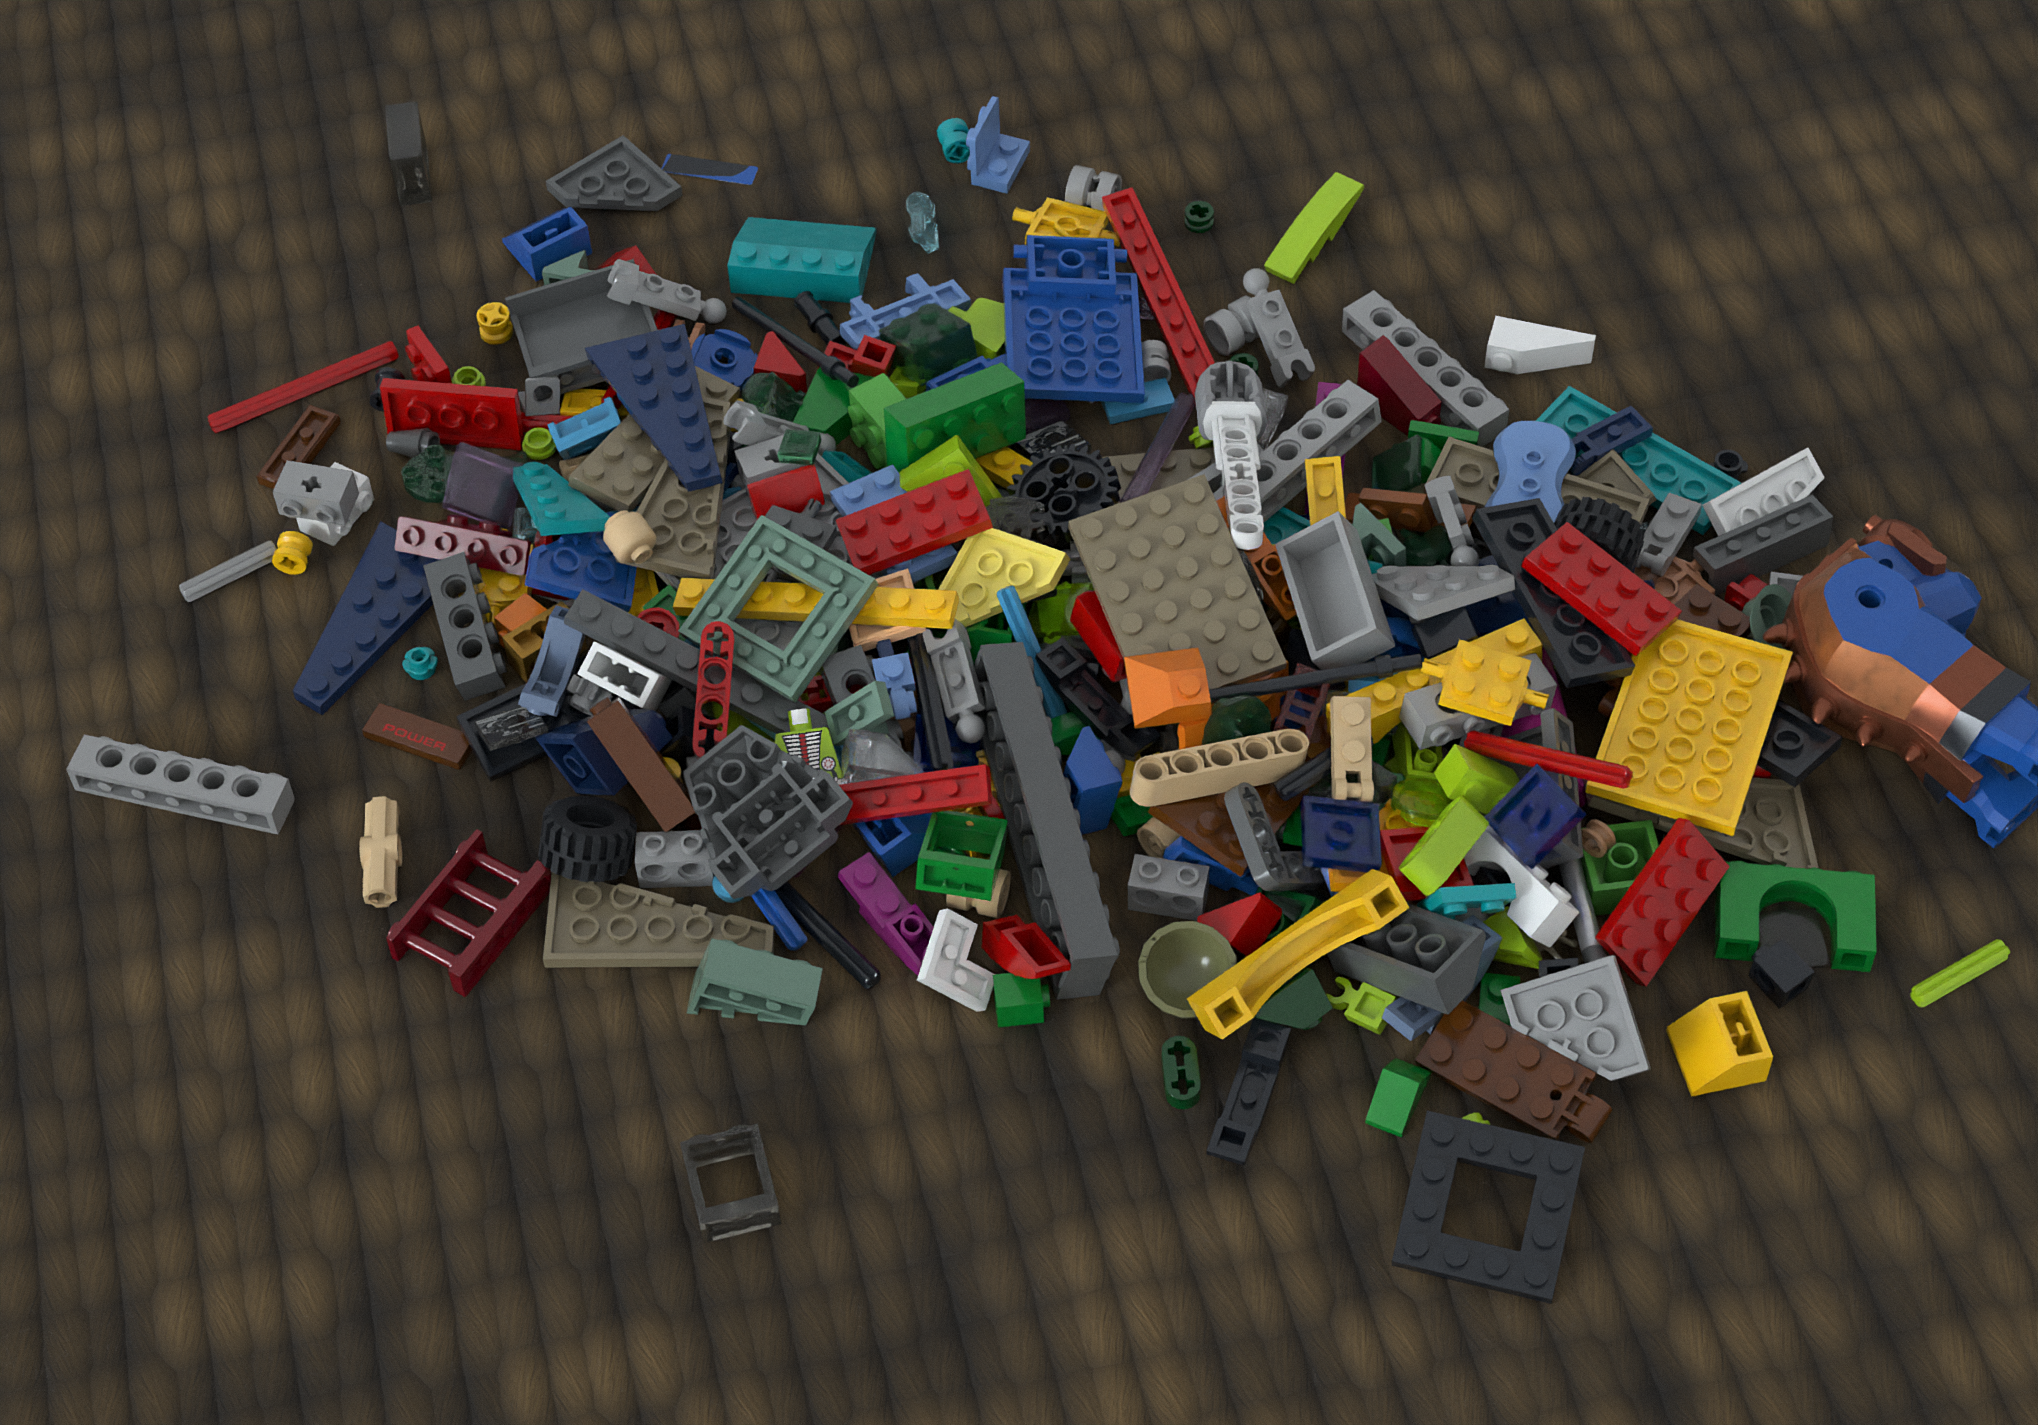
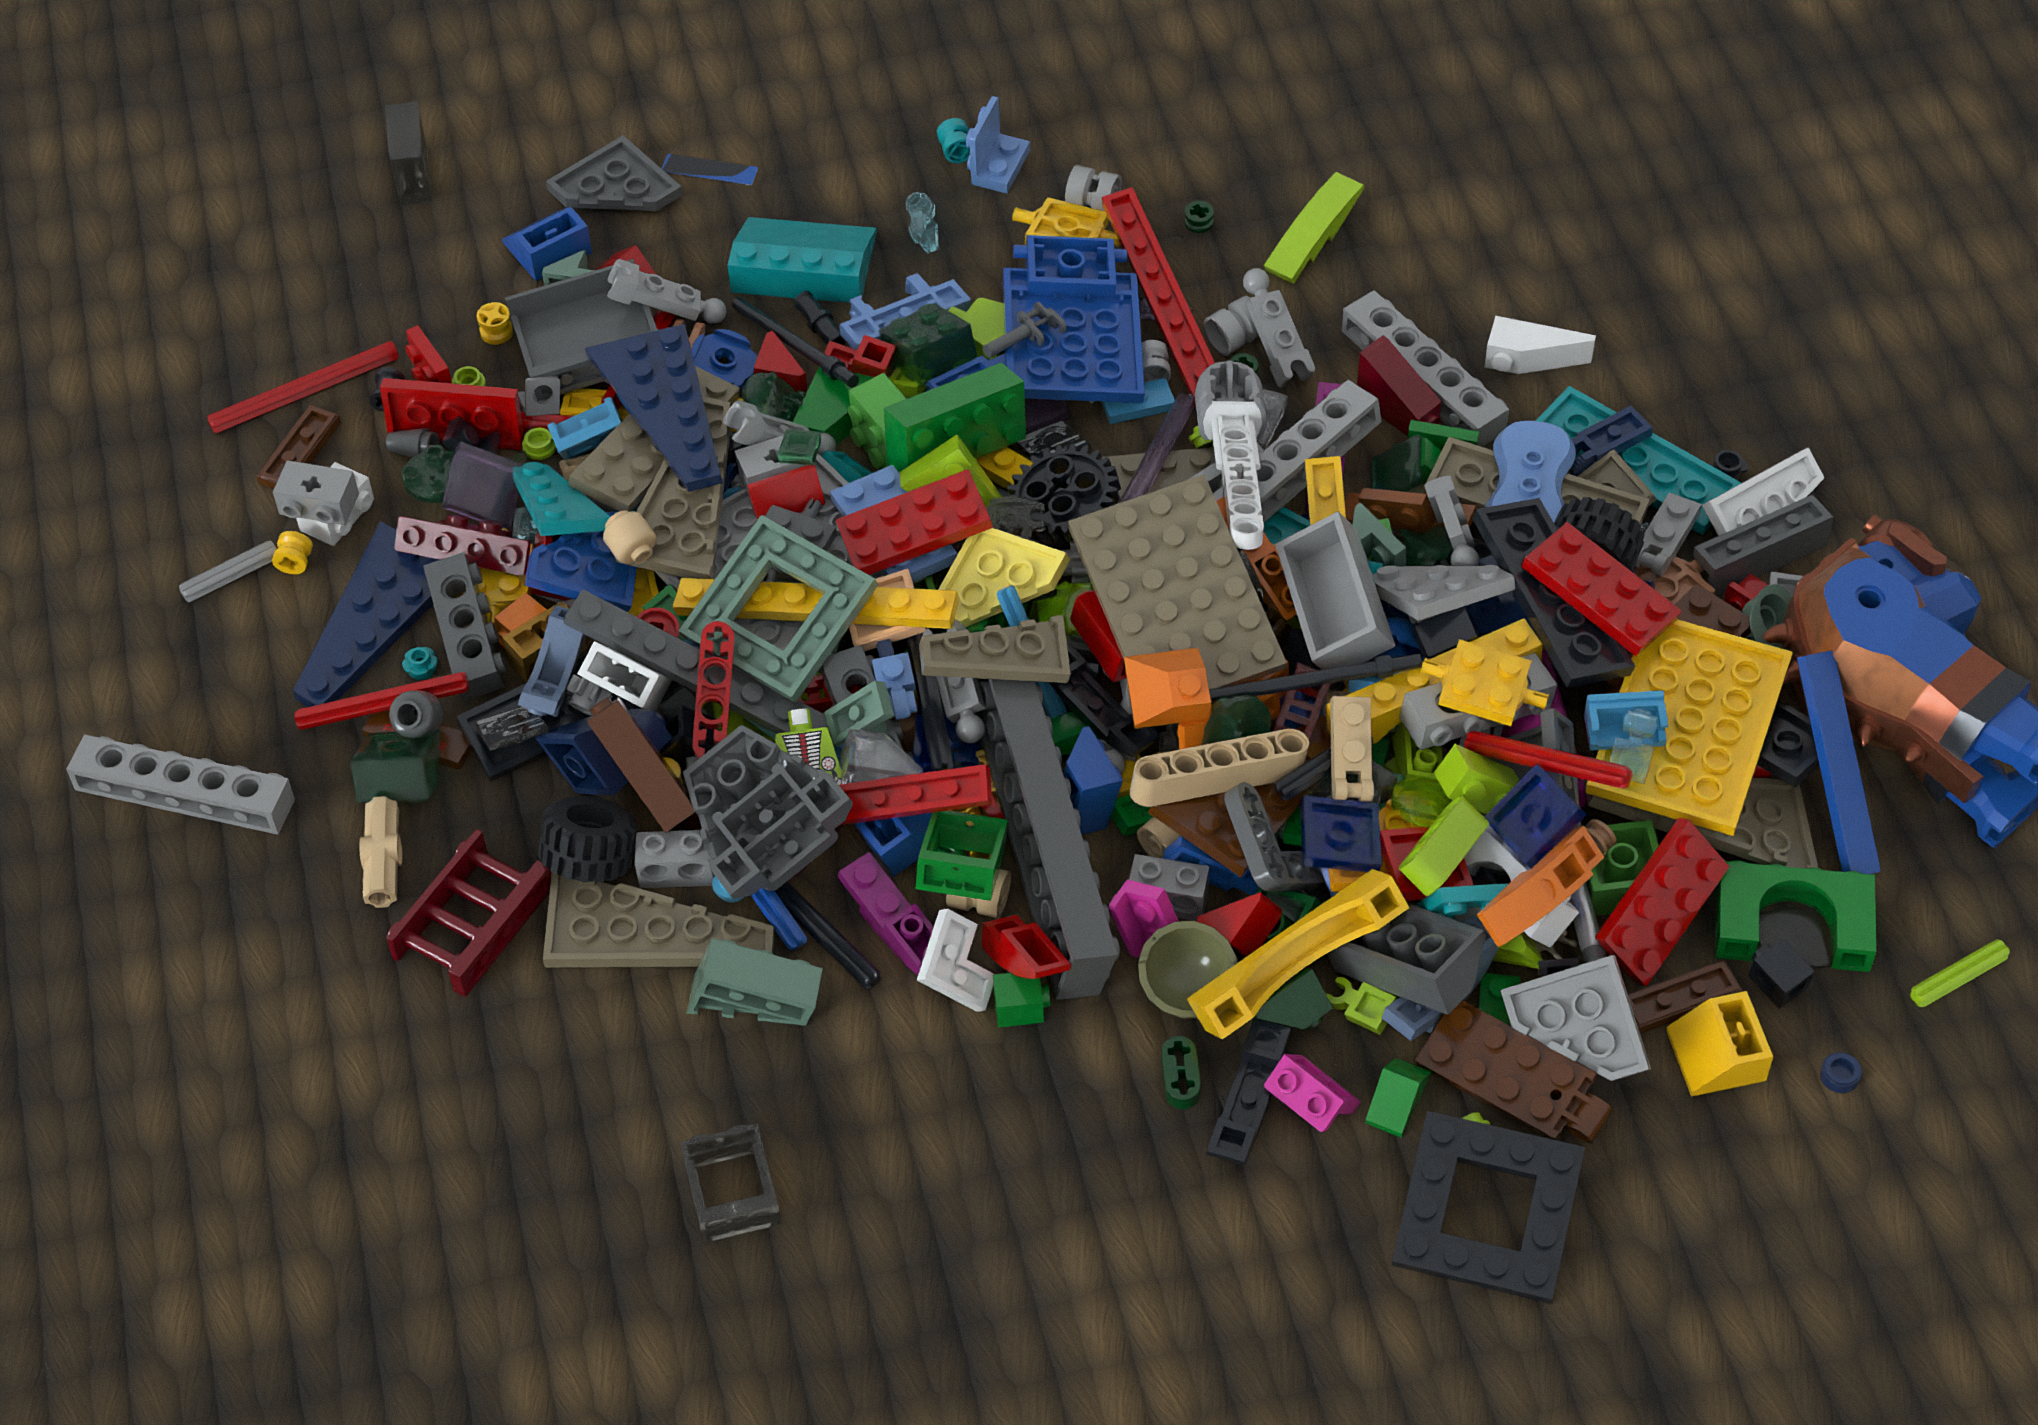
(377, 701): none -> red axle
(396, 767): none -> clear green slope
(416, 714): none -> dark grey head
(461, 431): none -> black bracket
(1011, 653): none -> dark tan wing
(1027, 329): none -> dark grey piece
(1139, 913): none -> dark pink bracket
(1310, 1091): none -> dark pink bracket
(1541, 888): none -> orange slope
(1606, 715): none -> dark azure hinge
(1631, 752): none -> clear light blue plate
(1680, 995): none -> reddish brown tile
(1838, 763): none -> blue tile
(1840, 1072): none -> dark blue tile

